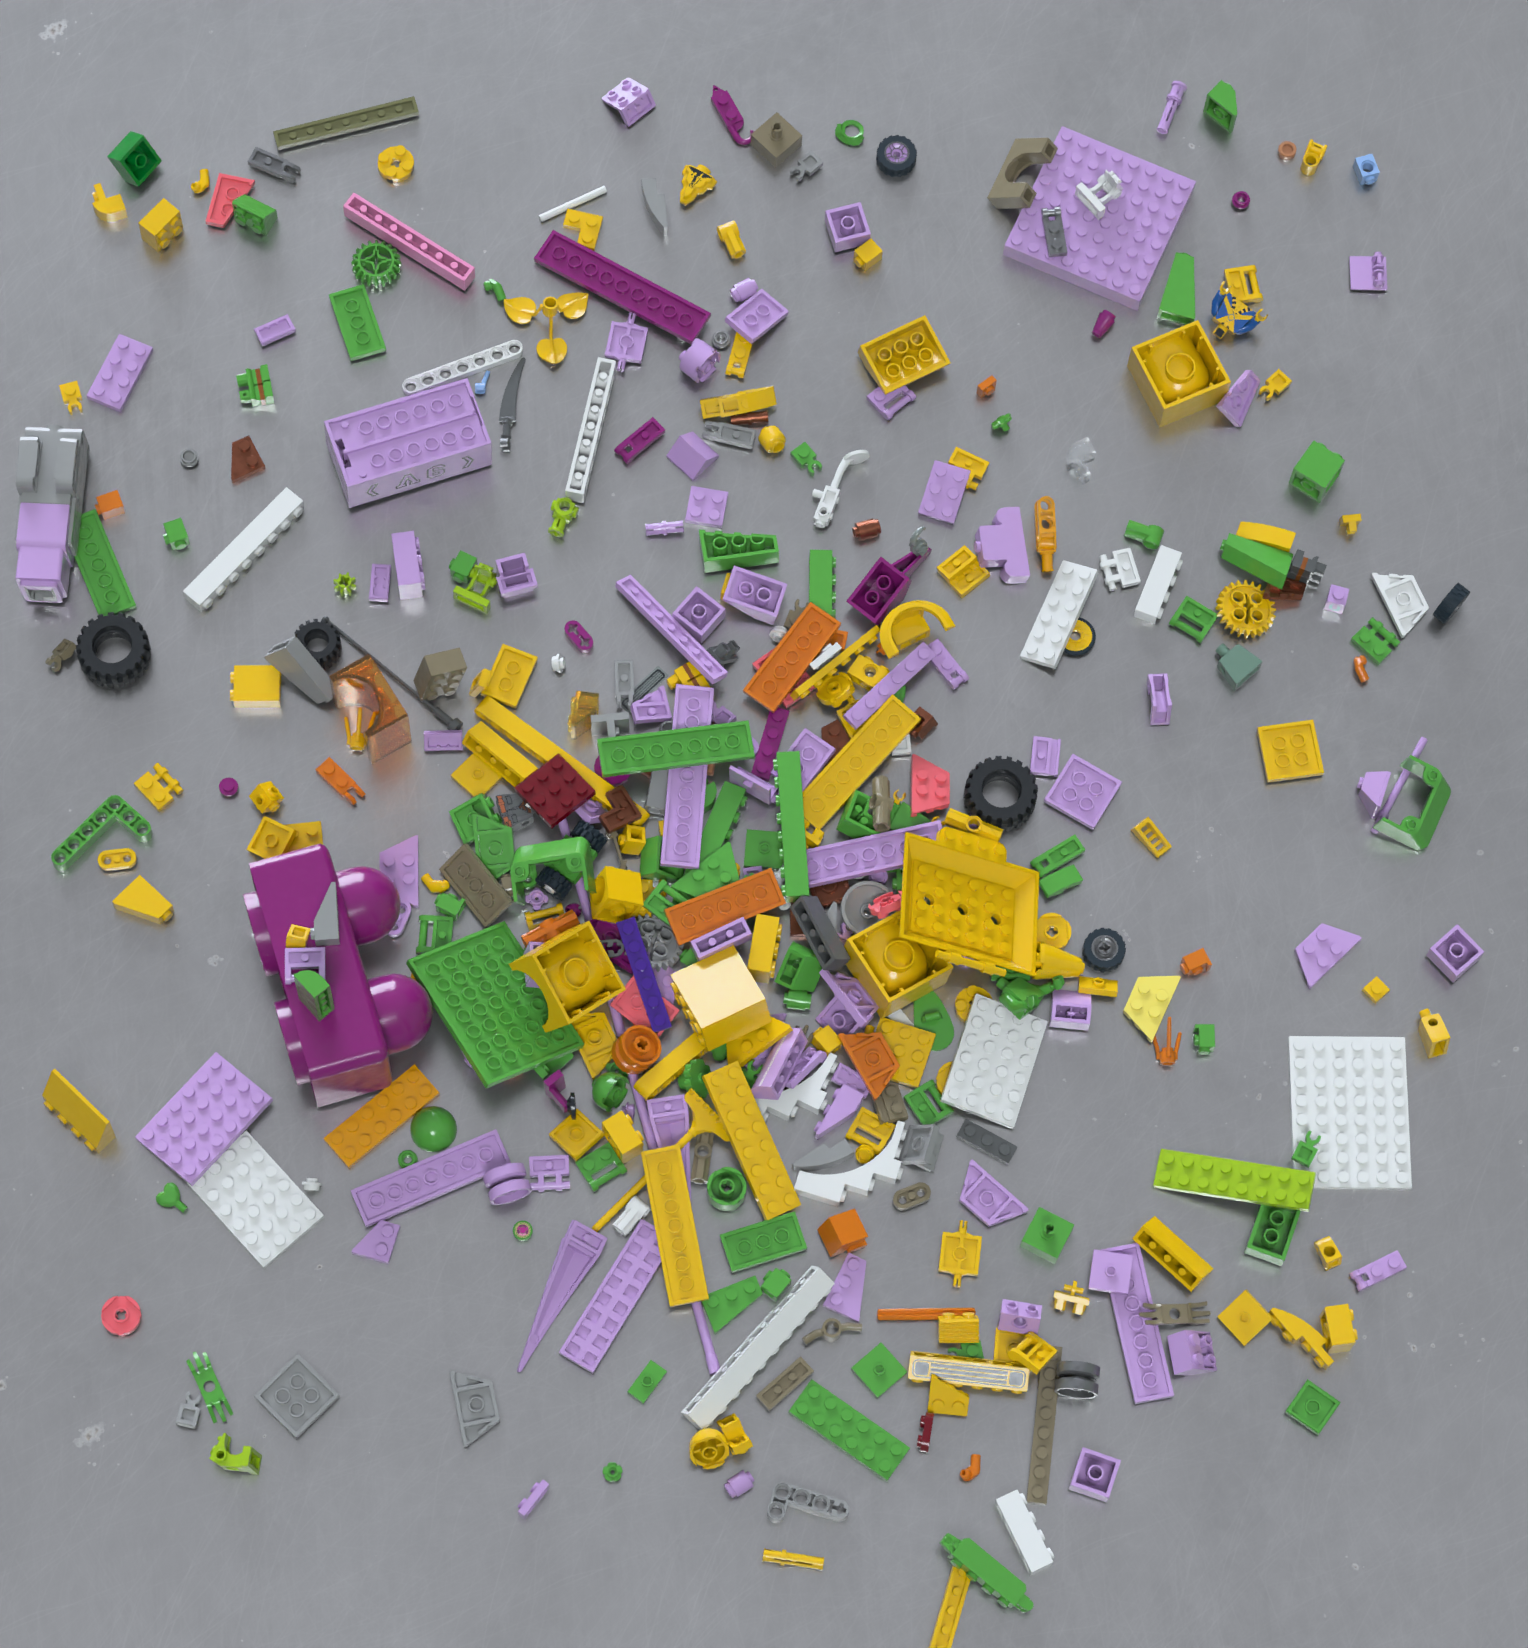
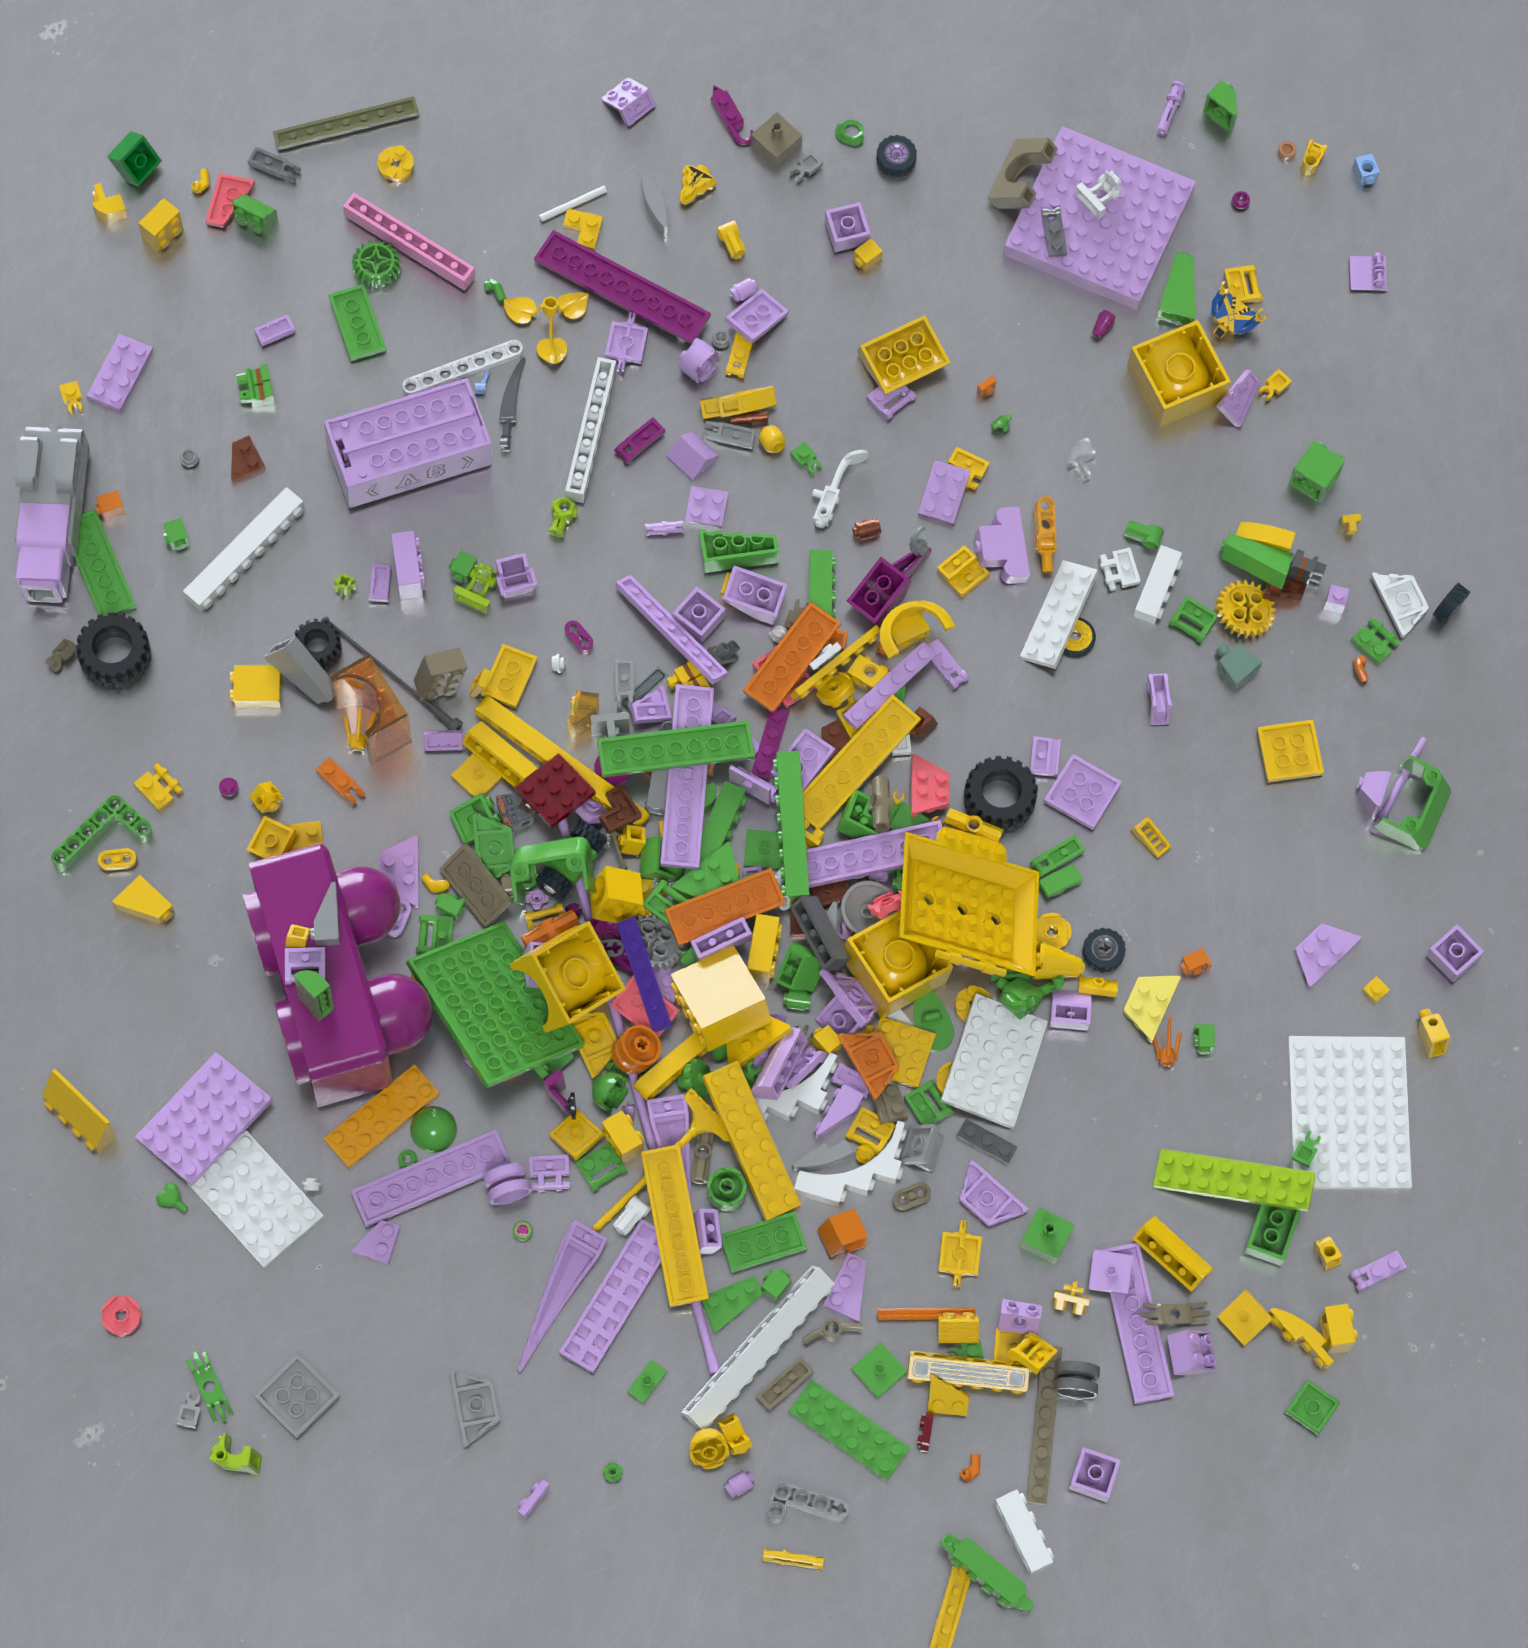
(708, 1230): none -> lavender brick

